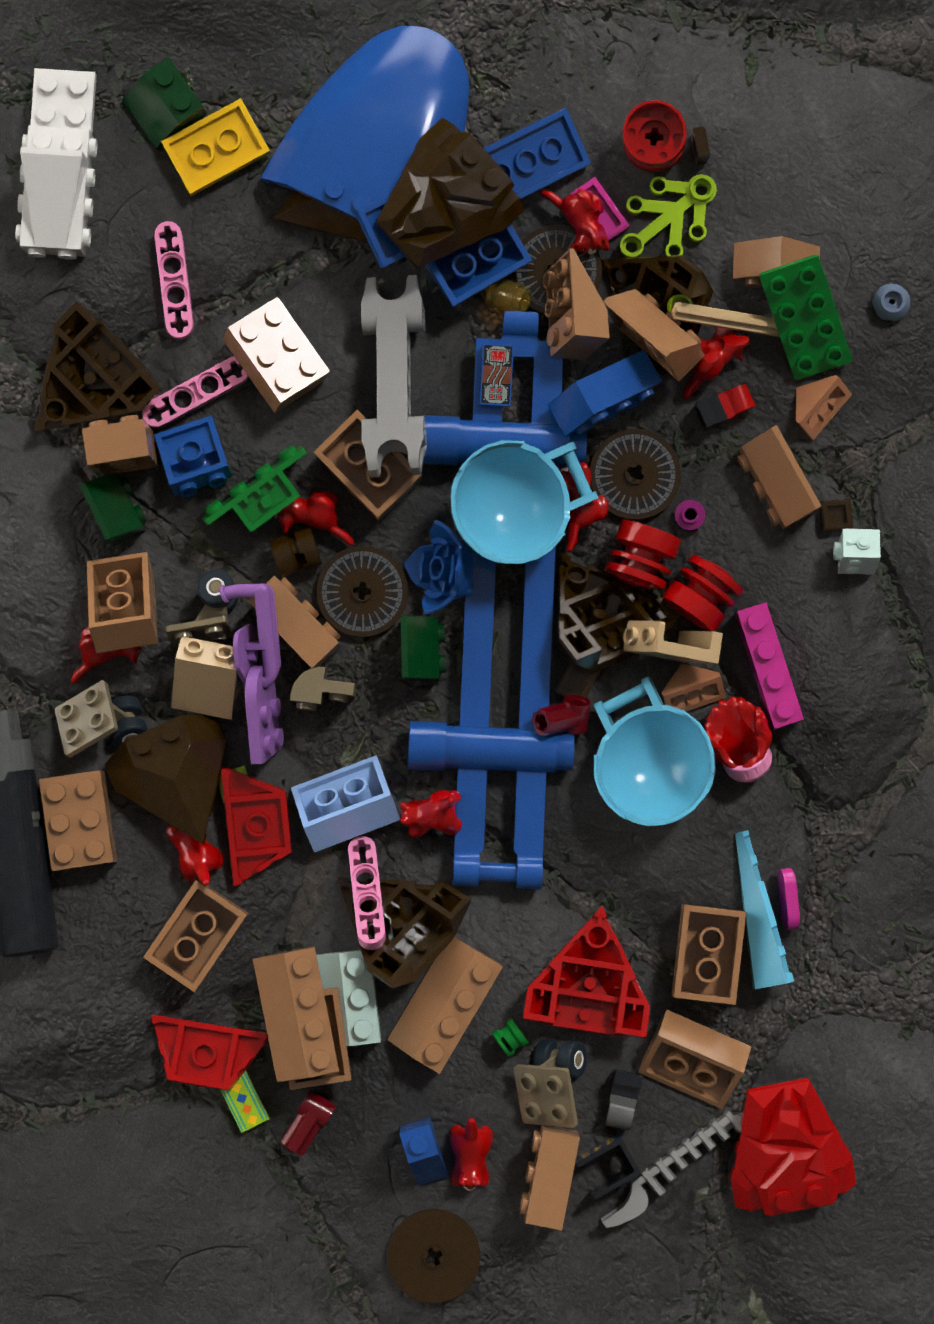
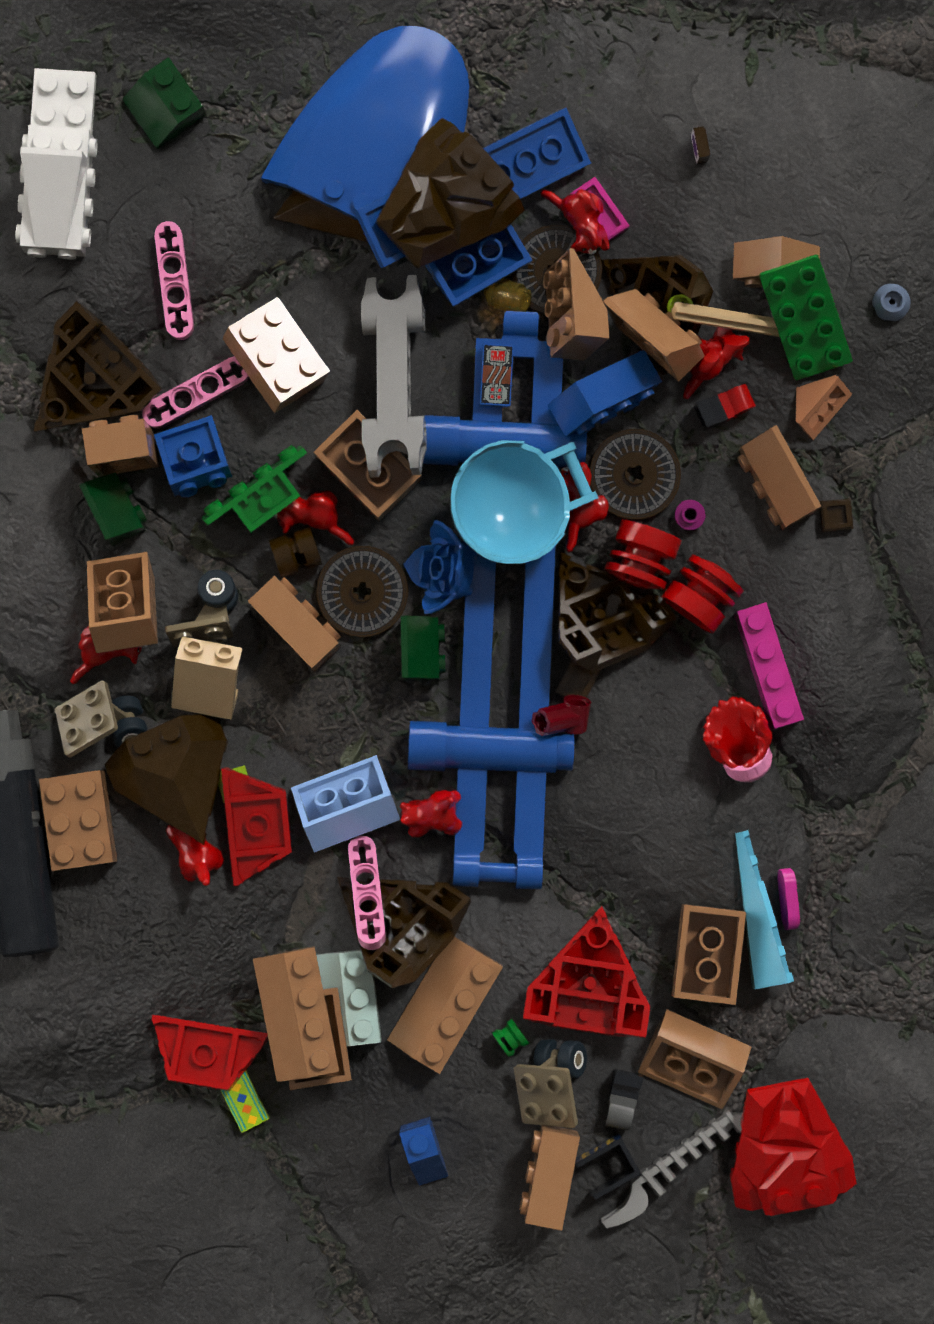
(196, 935): medium nougat brick -> none
(215, 147): yellow plate -> none
(260, 691): medium lavender plate -> none
(311, 1117): dark red piece -> none
(312, 686): dark tan brick -> none
(426, 1279): dark brown piece -> none
(470, 1151): red animal -> none
(653, 760): medium azure windscreen -> none
(654, 118): red wheel -> none
(671, 213): lime plant -> none
(692, 646): tan panel -> none
(693, 688): nougat slope -> none
(857, 551): light aqua head -> none

